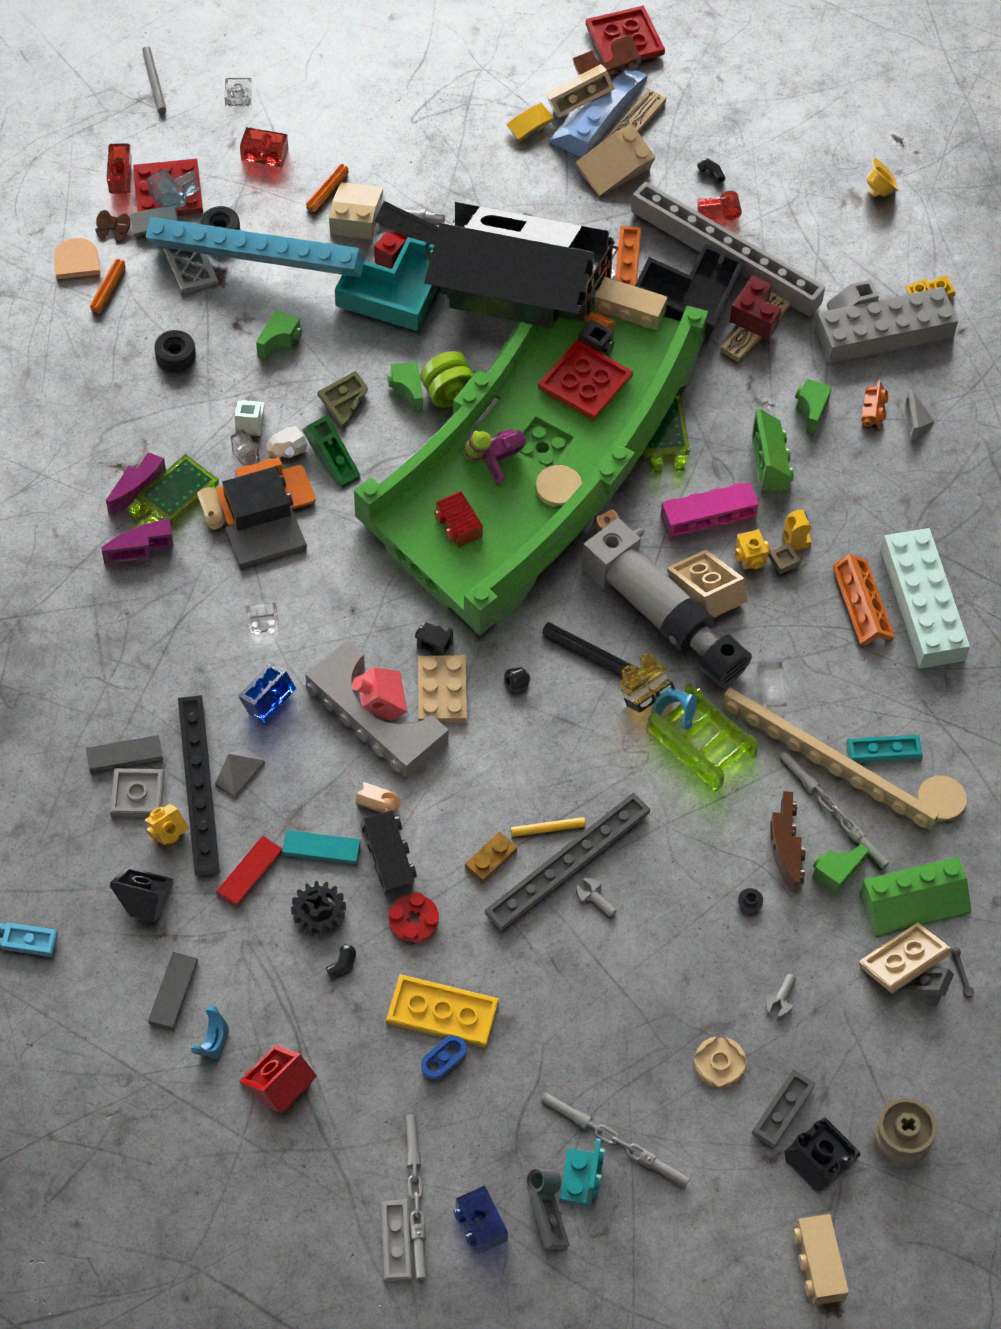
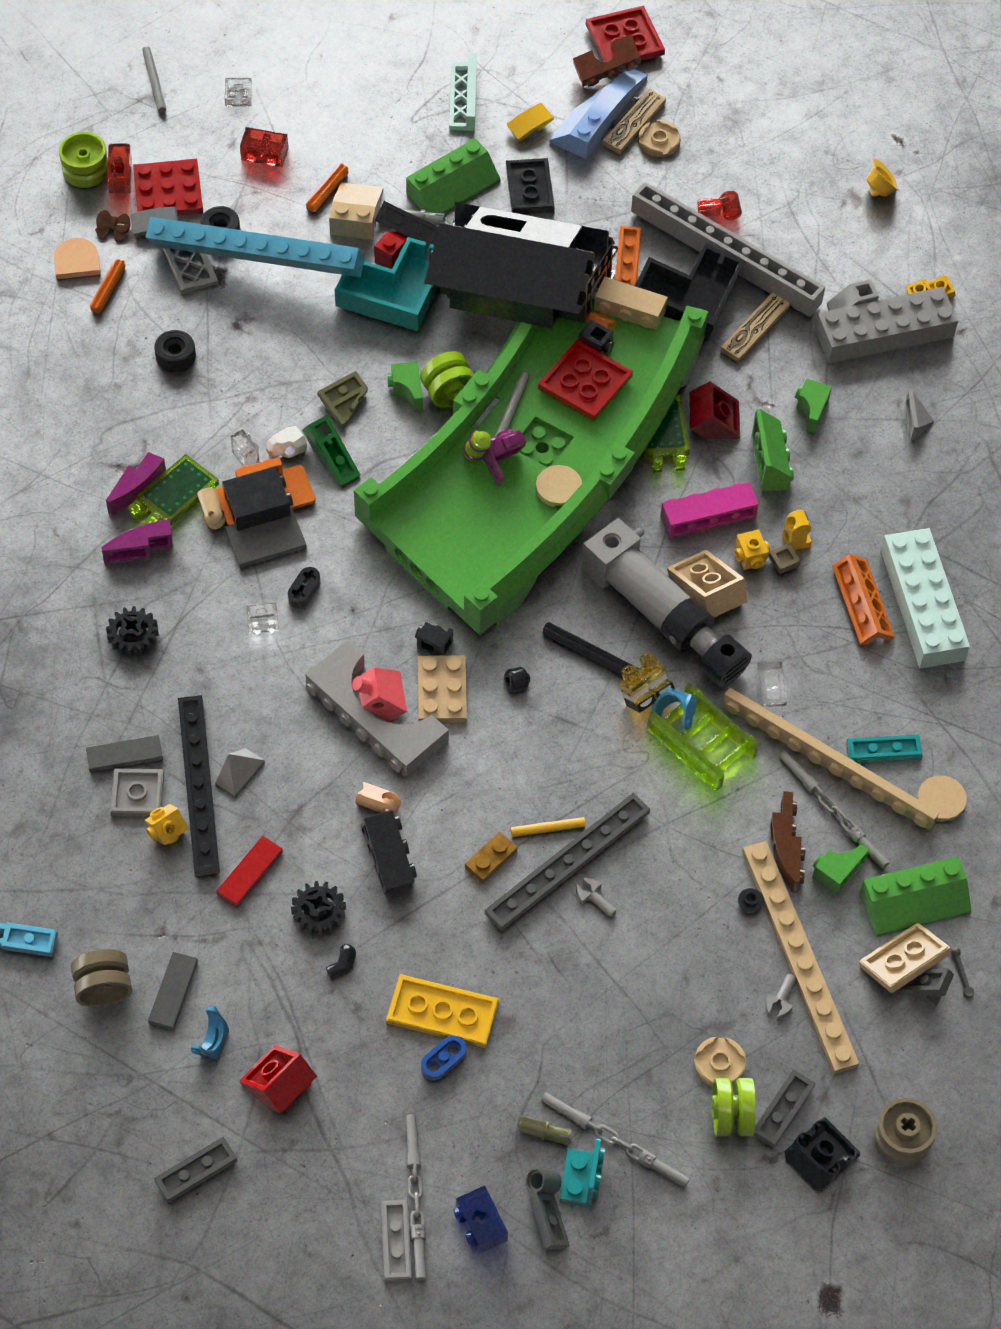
(83, 159): none -> lime wheel
(101, 978): none -> dark tan wheel
(132, 631): none -> black gear
(141, 893): black slope -> none
(171, 191): clear light blue brick -> none
(195, 1169): none -> dark grey plate
(249, 417): light aqua brick -> none
(267, 692): clear blue brick -> none
(279, 332): bright green arch -> none
(300, 585): none -> black beam
(321, 847): teal tile -> none
(413, 932): red plate -> none
(452, 178): none -> bright green slope
(459, 519): red brick -> none
(470, 92): none -> light aqua fence
(513, 402): none -> light grey bar
(530, 186): none -> black tile
(544, 1130): none -> olive axle
(579, 90): tan brick -> none
(604, 520): light nougat piece -> none
(616, 160): tan slope -> none
(633, 102): none -> dark grey hinge
(659, 138): none -> tan tile
(713, 167): black arm -> none
(714, 412): none -> dark red slope
(733, 1108): none -> lime wheel
(753, 309): dark red brick -> none
(800, 958): none -> tan plate
(820, 1260): tan brick -> none
(876, 398): orange hinge -> none

